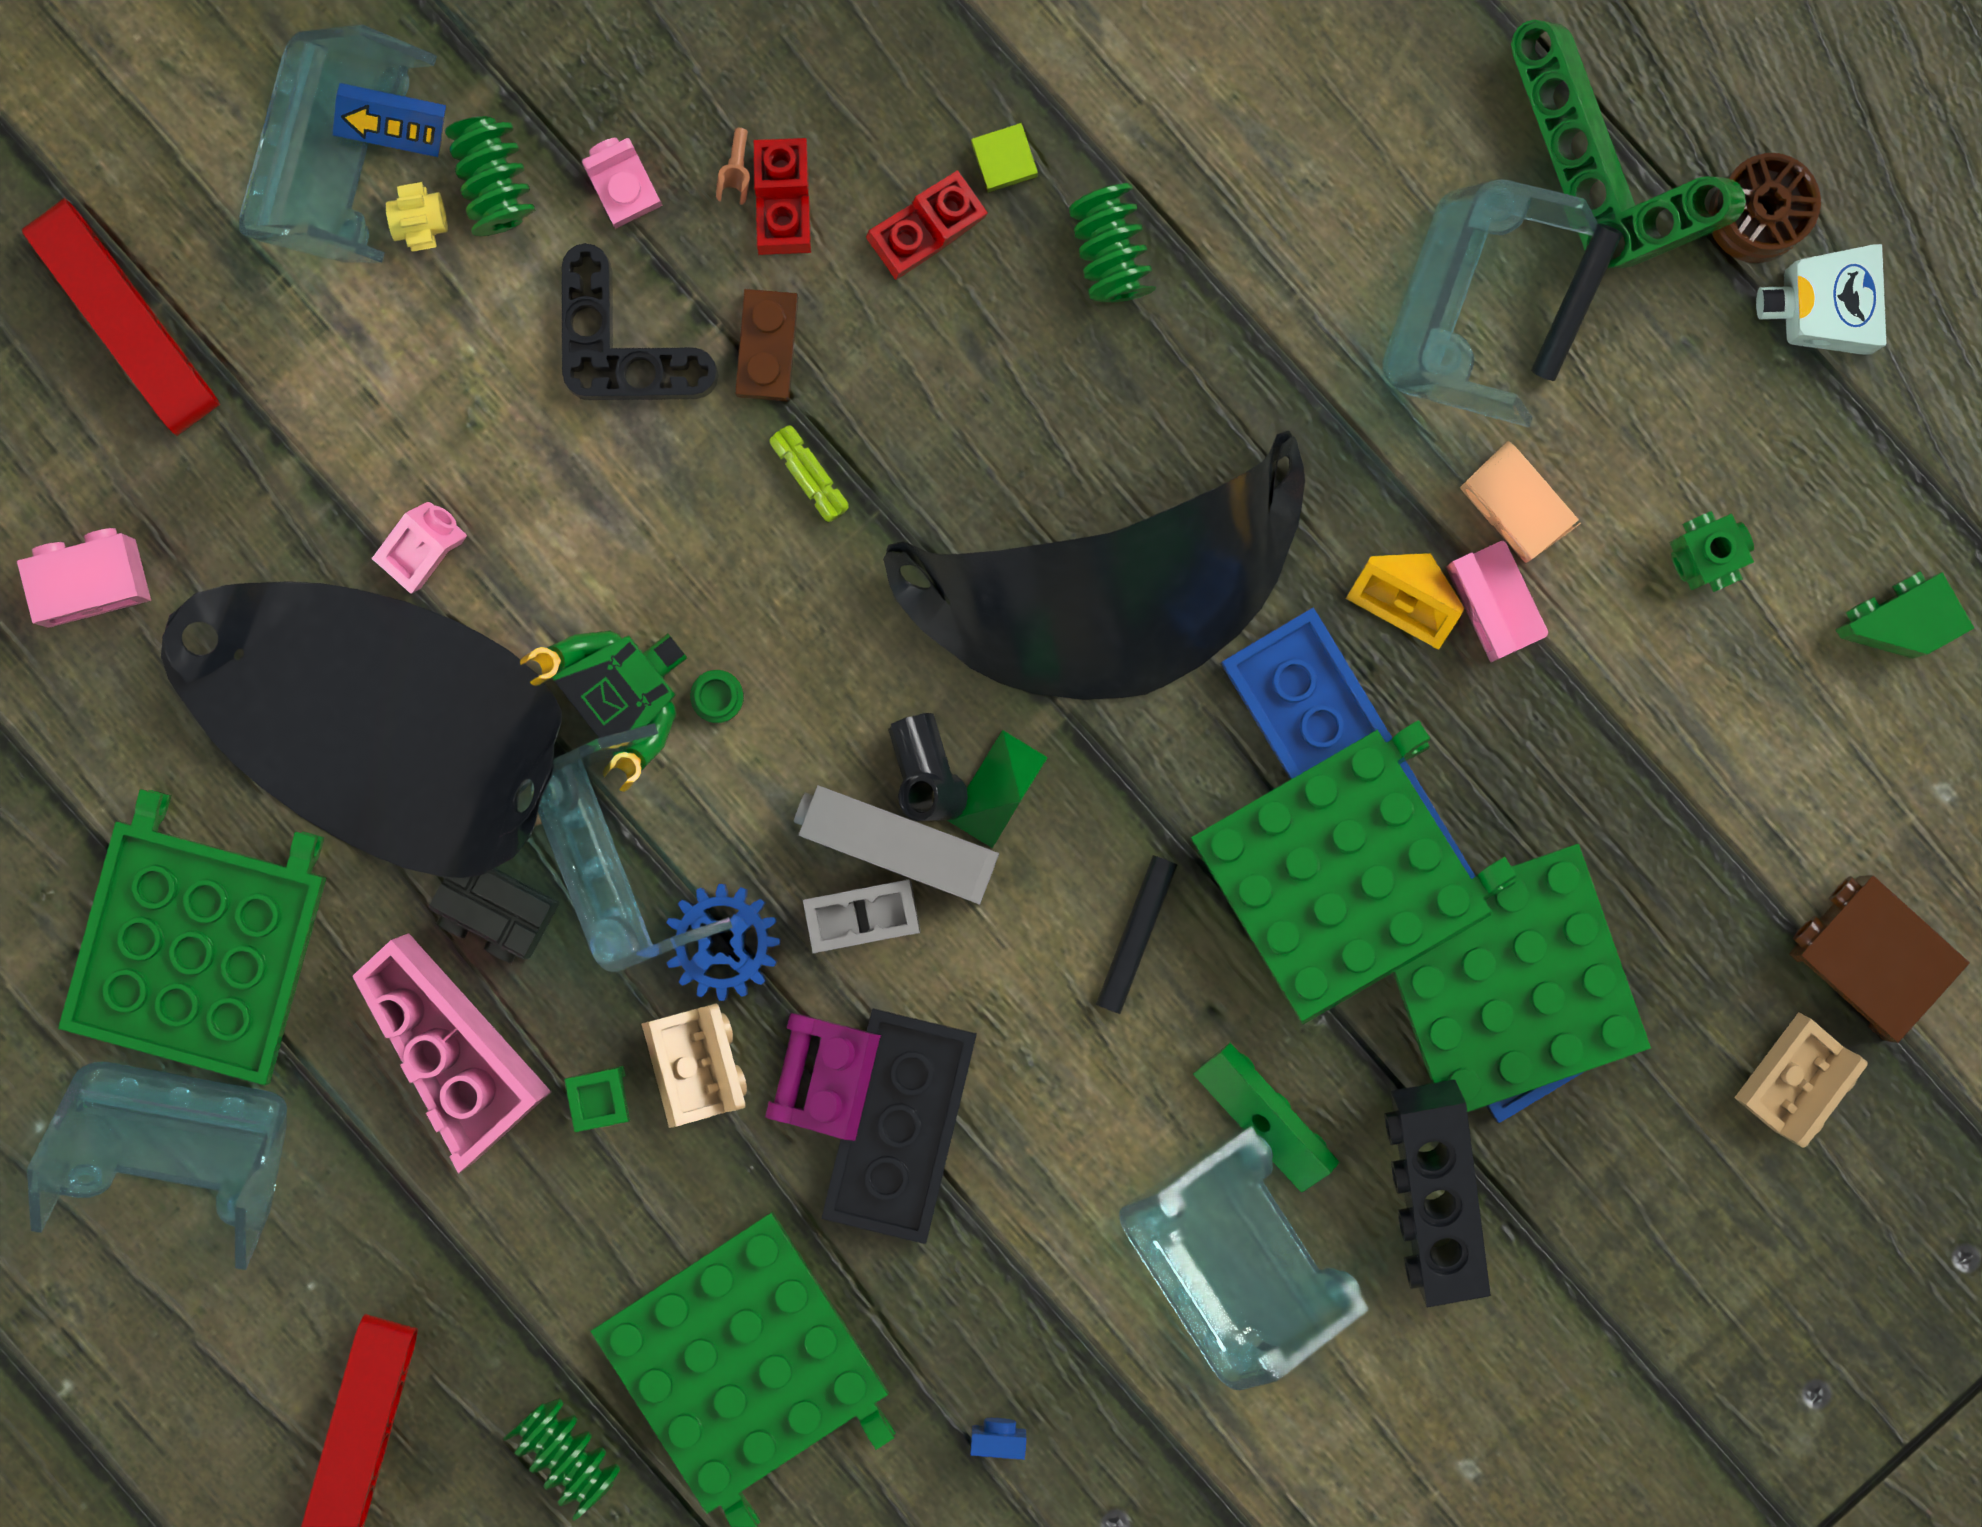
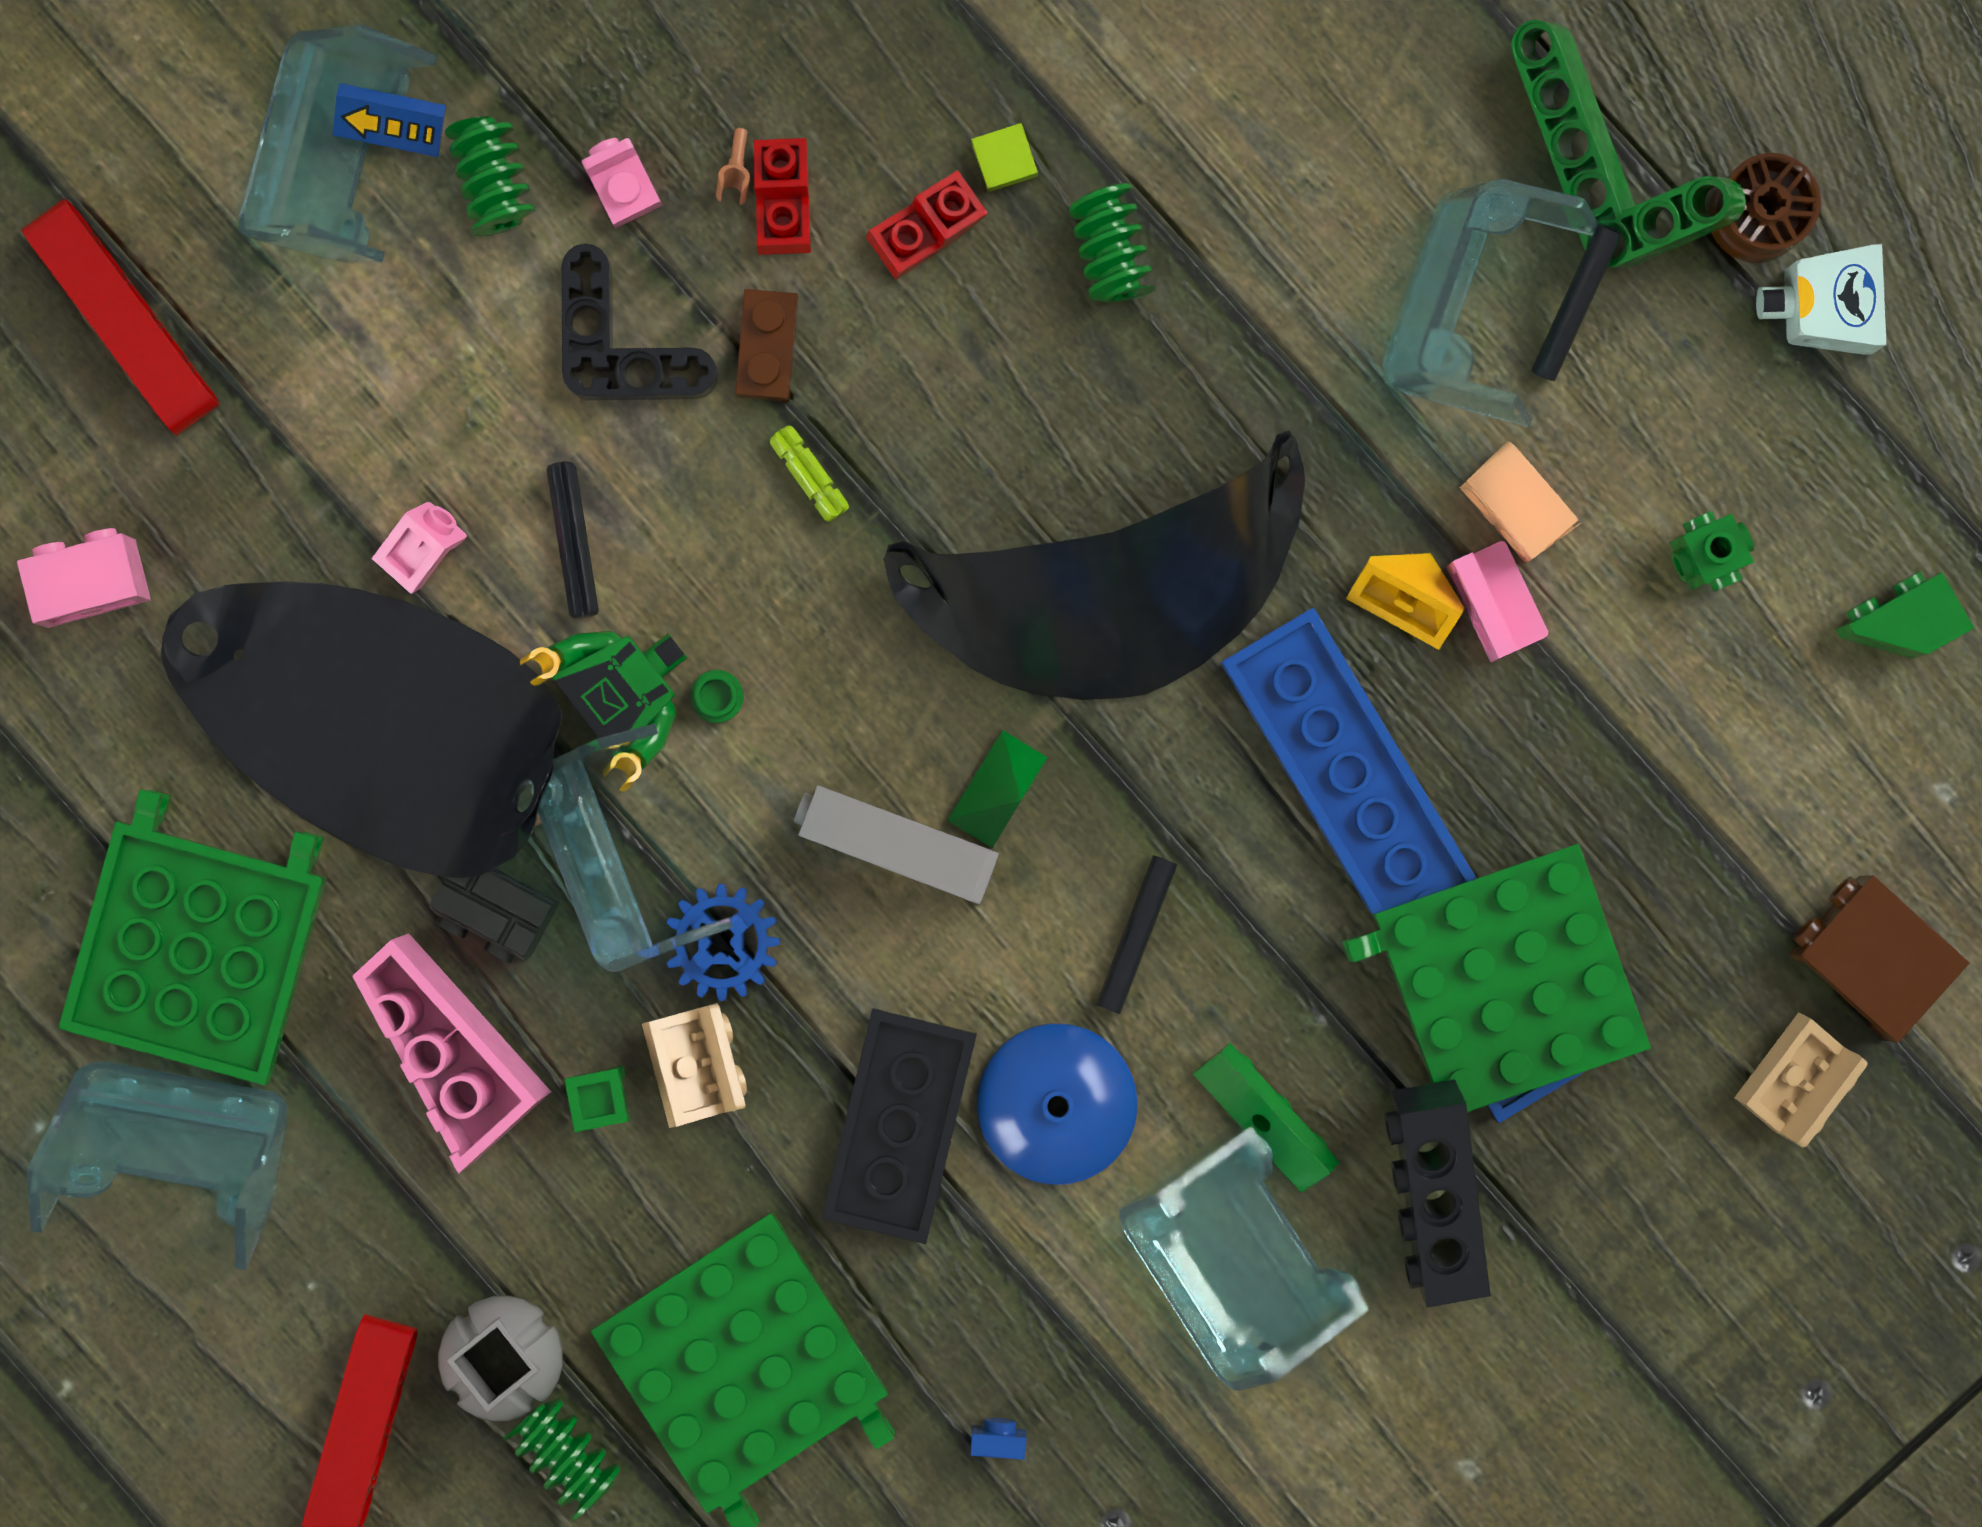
(416, 216): light yellow gear -> none
(529, 1336): none -> light grey piece
(572, 539): none -> black axle
(837, 1080): magenta plate -> none
(861, 916): light grey brick -> none
(925, 770): black piece -> none
(1047, 1064): none -> blue dish
(1345, 874): green plate -> none

